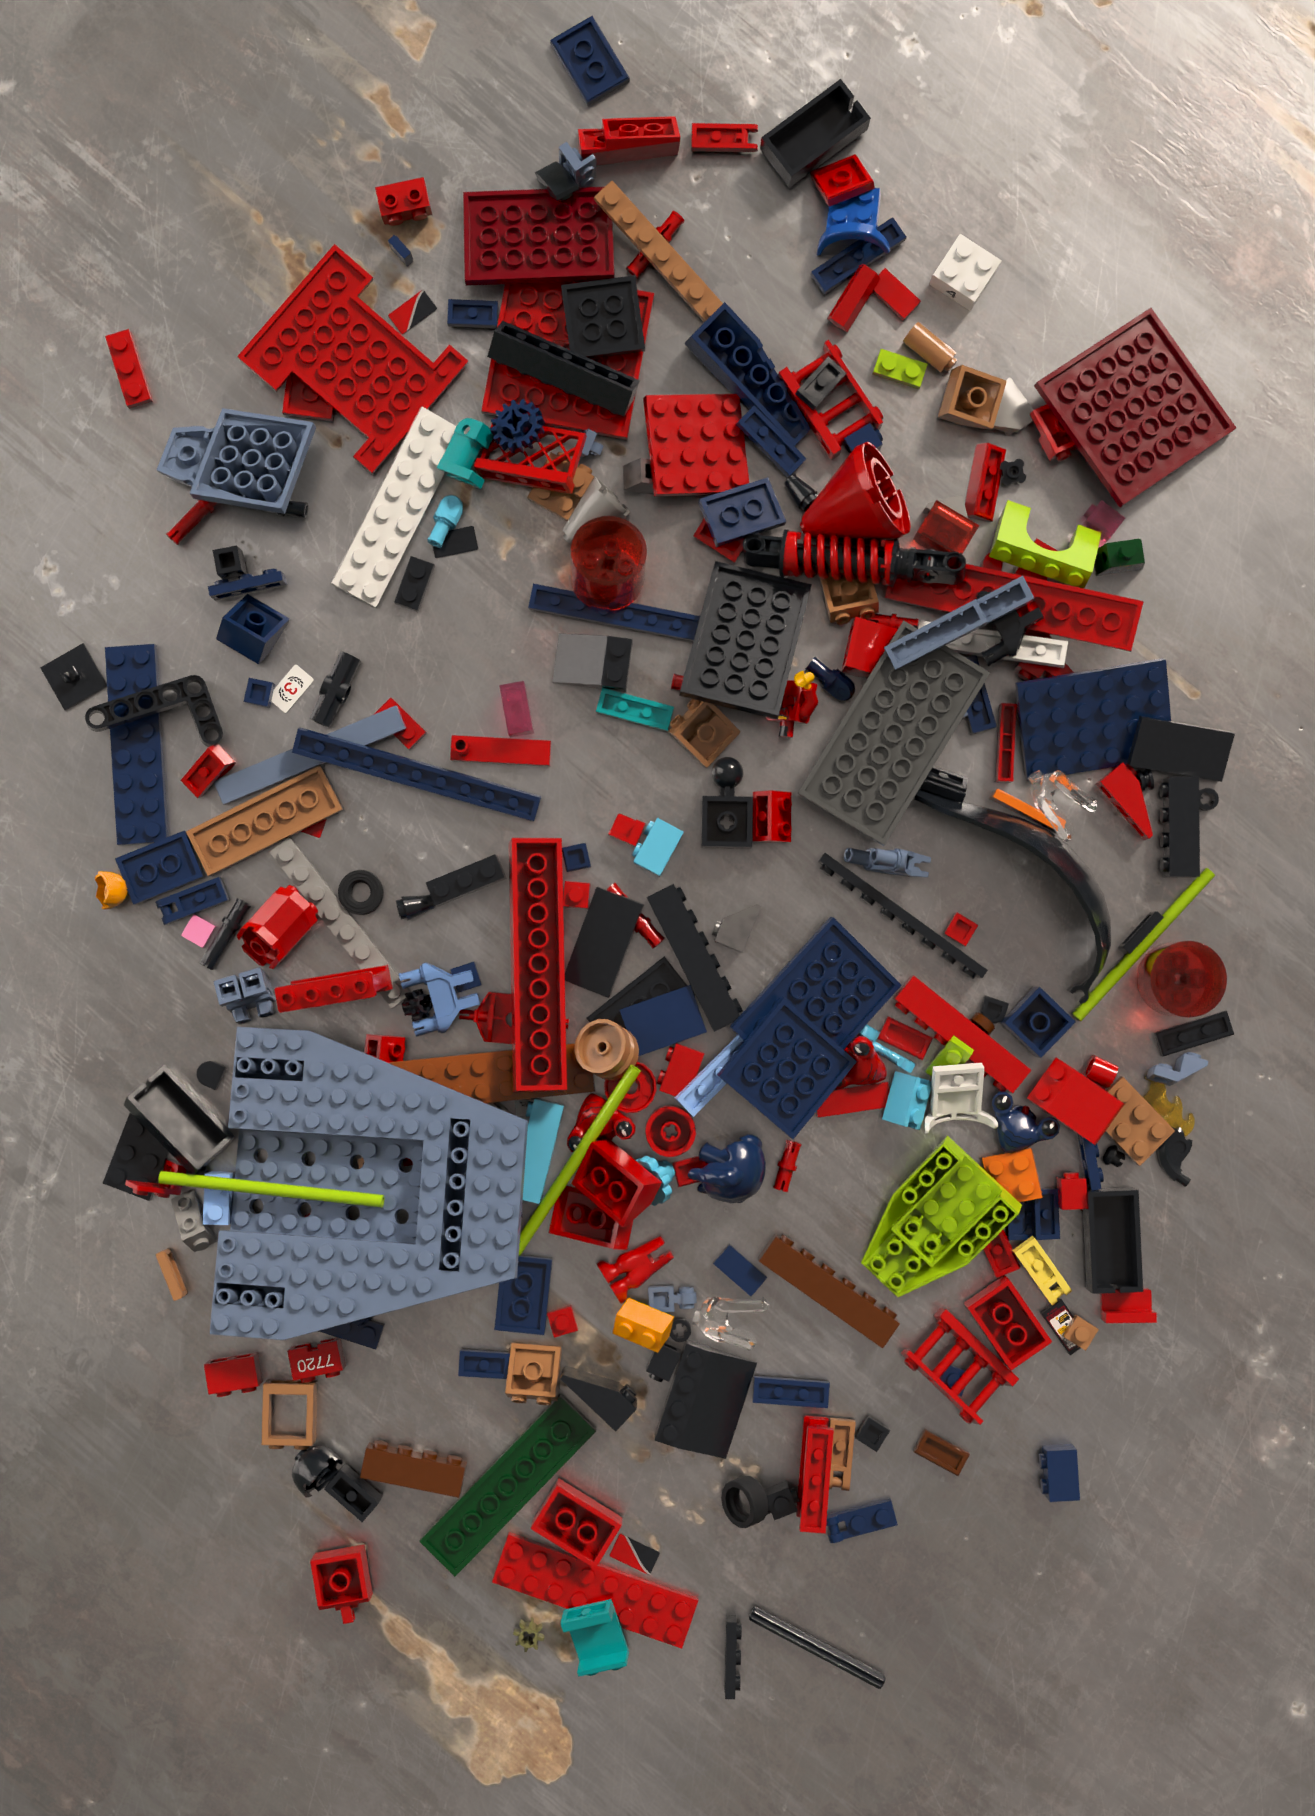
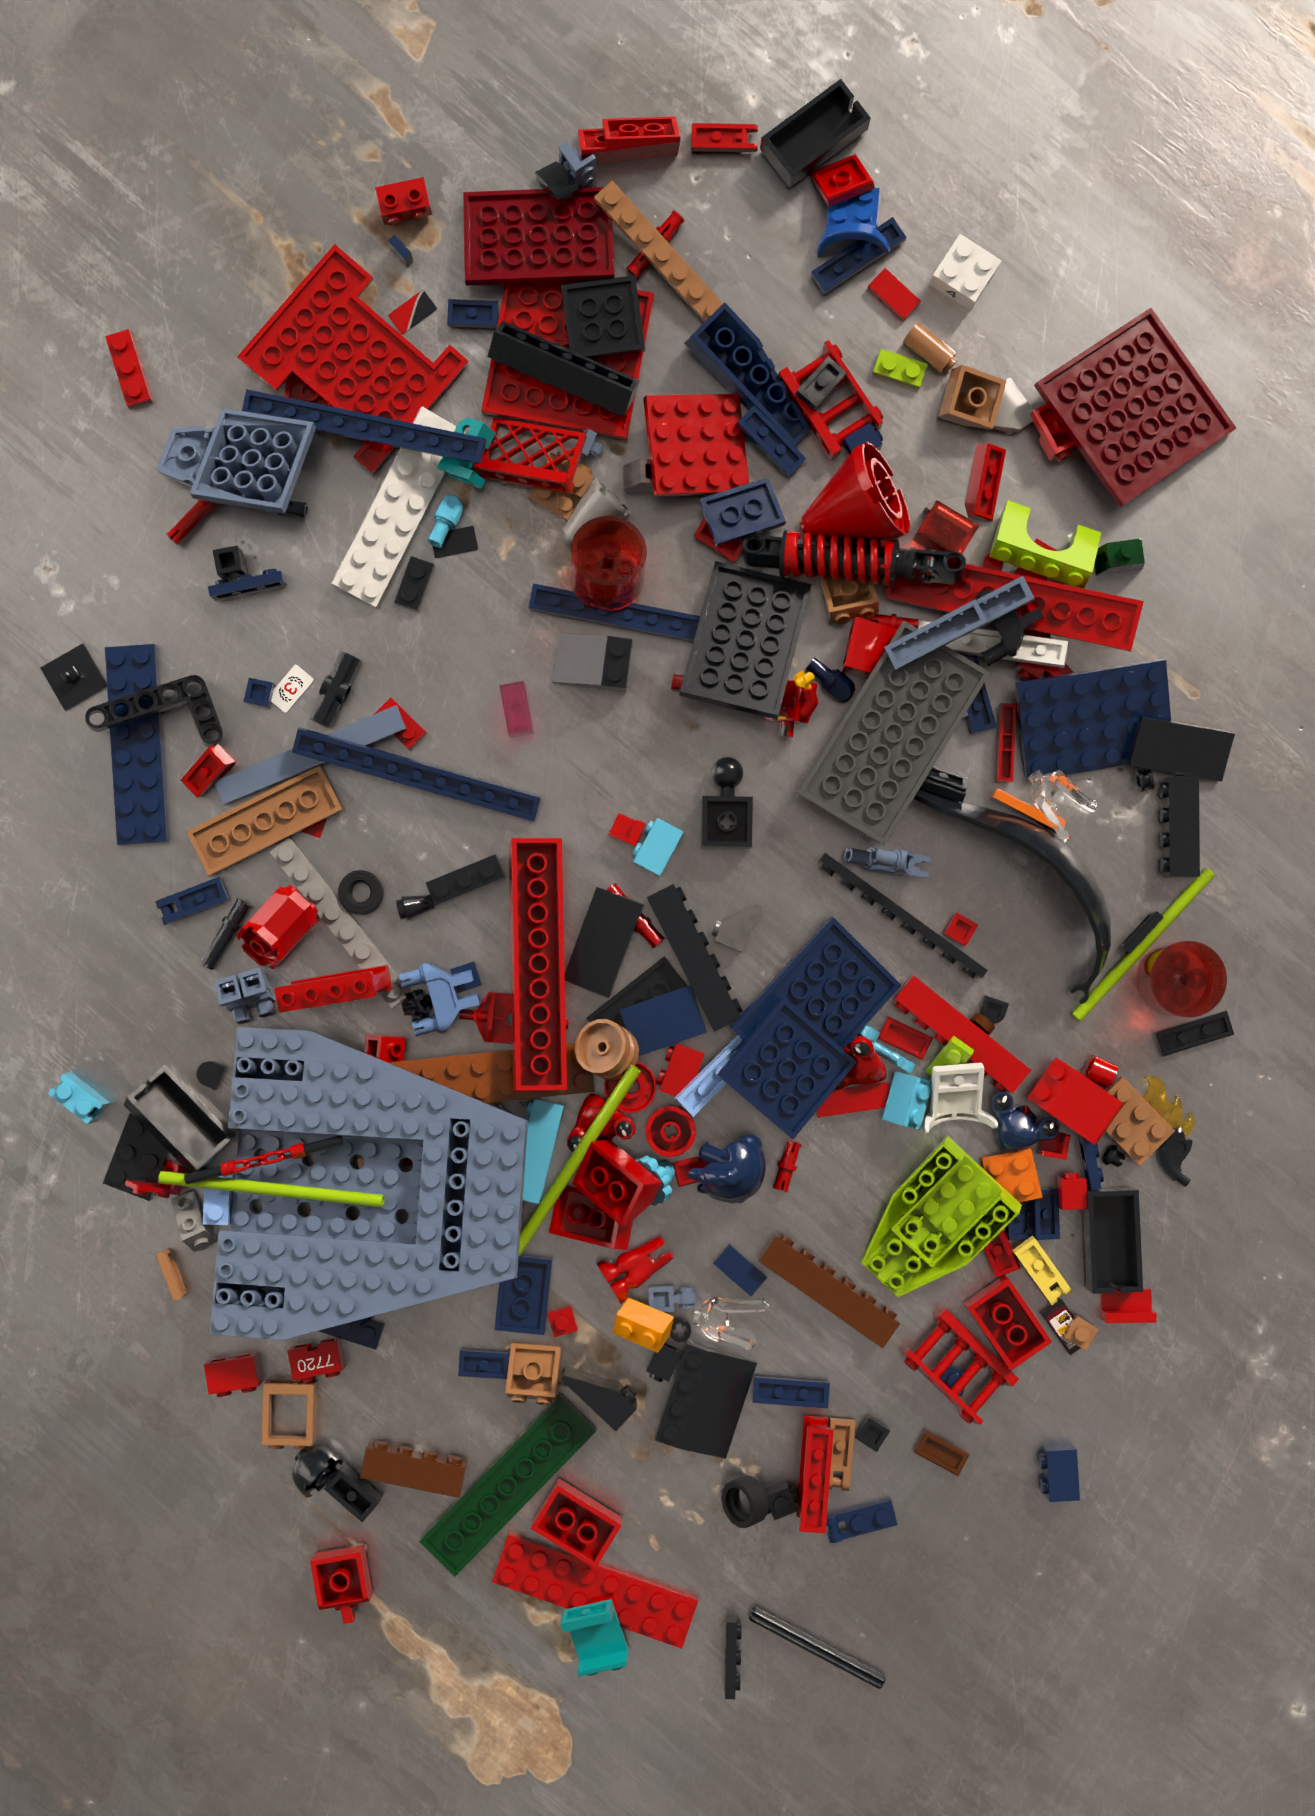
(79, 1098): none -> medium azure brick
(111, 889): light orange hair -> none
(159, 867): dark blue plate -> none
(198, 931): bright pink tile -> none
(230, 1168): none -> piece
(252, 628): dark blue slope -> none
(370, 427): none -> dark blue plate
(500, 750): red piece -> none
(517, 422): dark blue gear -> none
(530, 1627): olive gear -> none
(576, 857): dark blue tile -> none
(576, 895): red brick -> none
(590, 60): dark blue tile -> none
(634, 709): teal plate -> none
(634, 1554): sticker -> none
(703, 731): medium nougat plate -> none
(772, 816): red brick -> none
(800, 492): black cone -> none
(854, 297): red piece -> none
(1009, 478): black plate -> none
(1037, 1022): dark blue brick -> none
(1055, 1147): none -> red panel
(1103, 519): clear pink brick -> none
(1126, 795): red slope -> none
(1185, 1066): sand blue slope -> none
(1215, 799): black bush -> none

